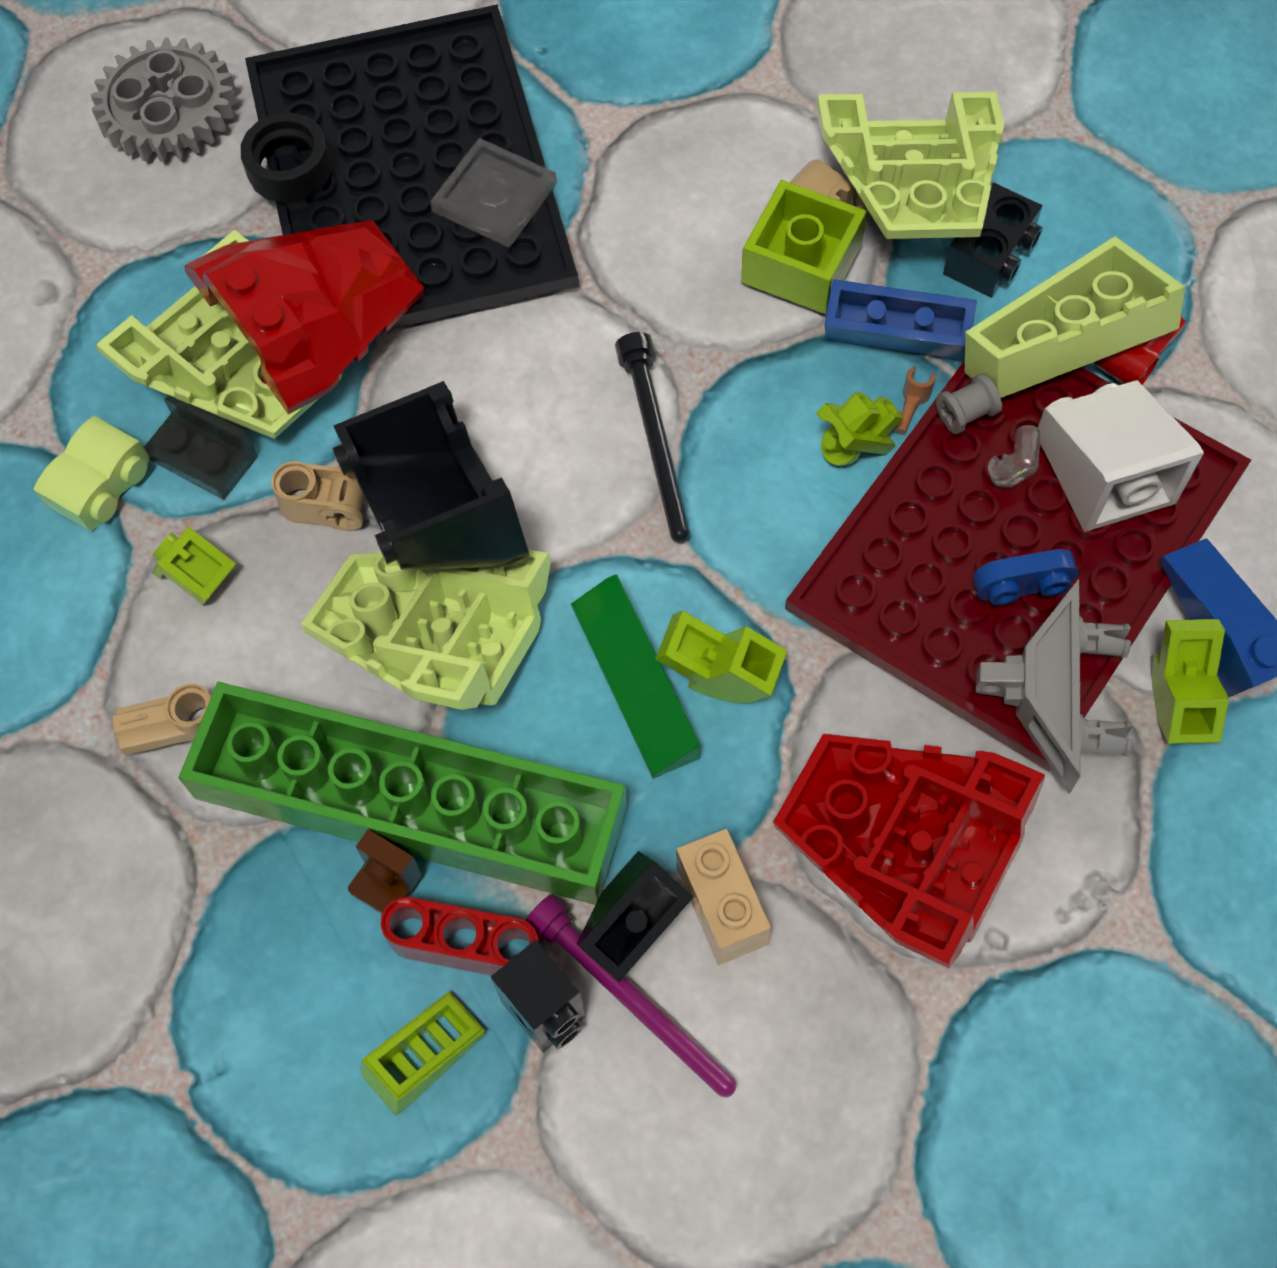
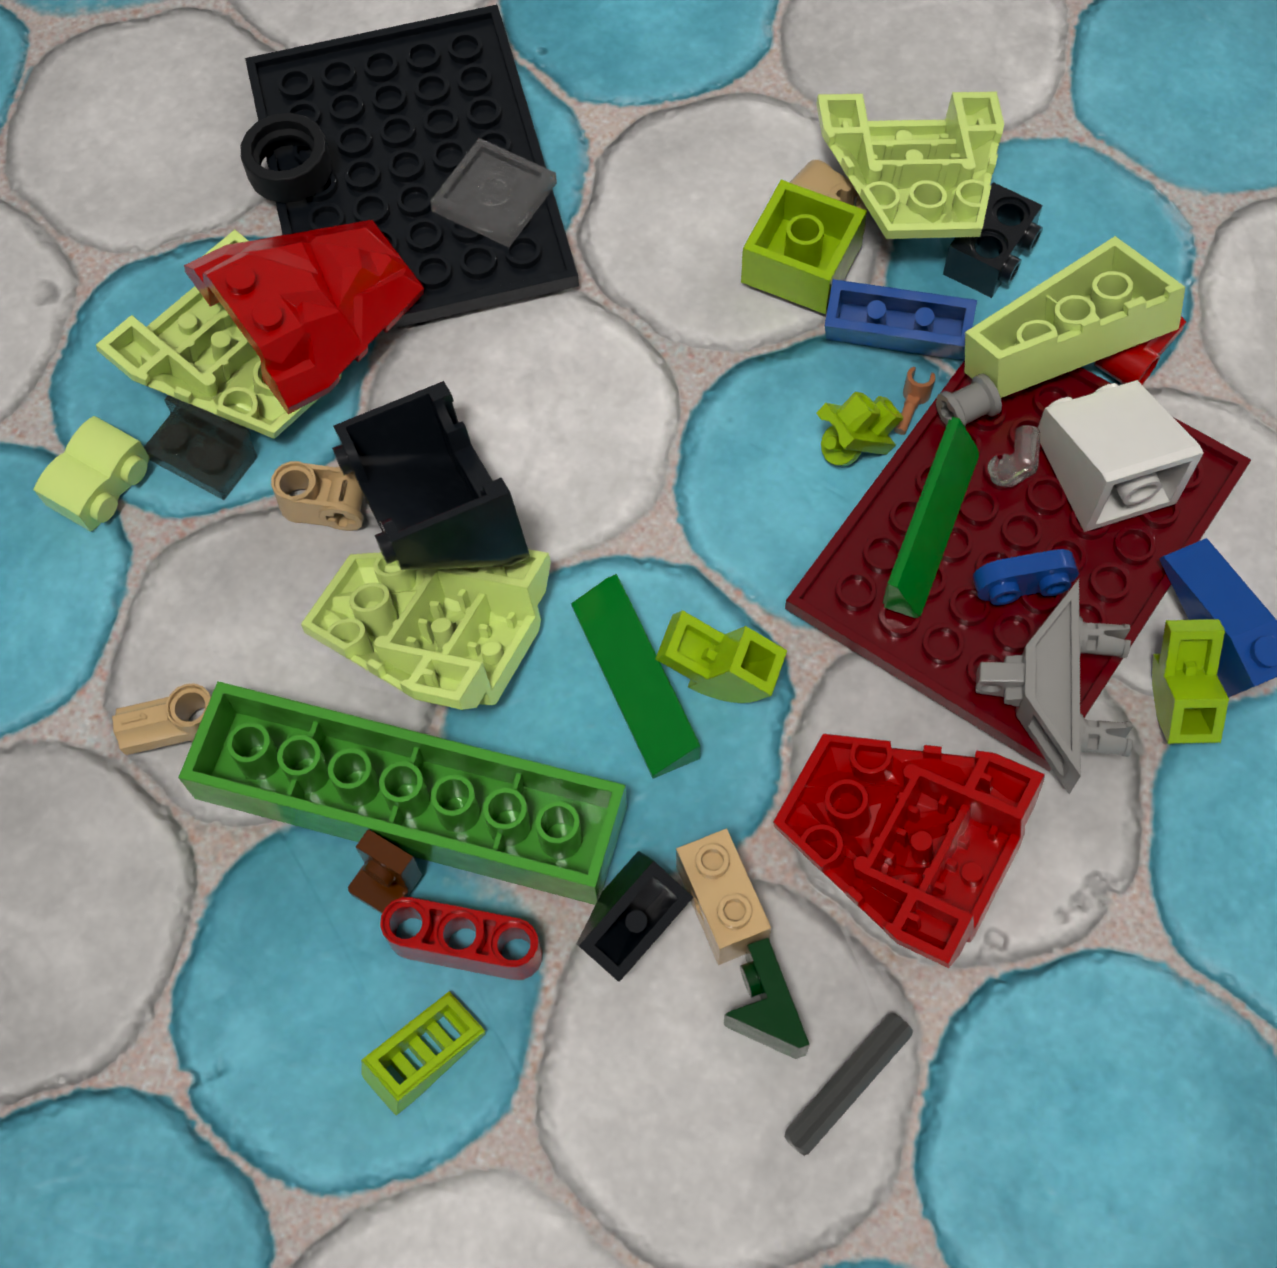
(164, 99): light grey gear -> none
(192, 564): lime bracket -> none
(540, 997): black brick -> none
(554, 924): magenta piece -> none
(636, 354): black piece -> none
(773, 1018): none -> dark green slope
(848, 1084): none -> dark grey axle
(932, 522): none -> green slope

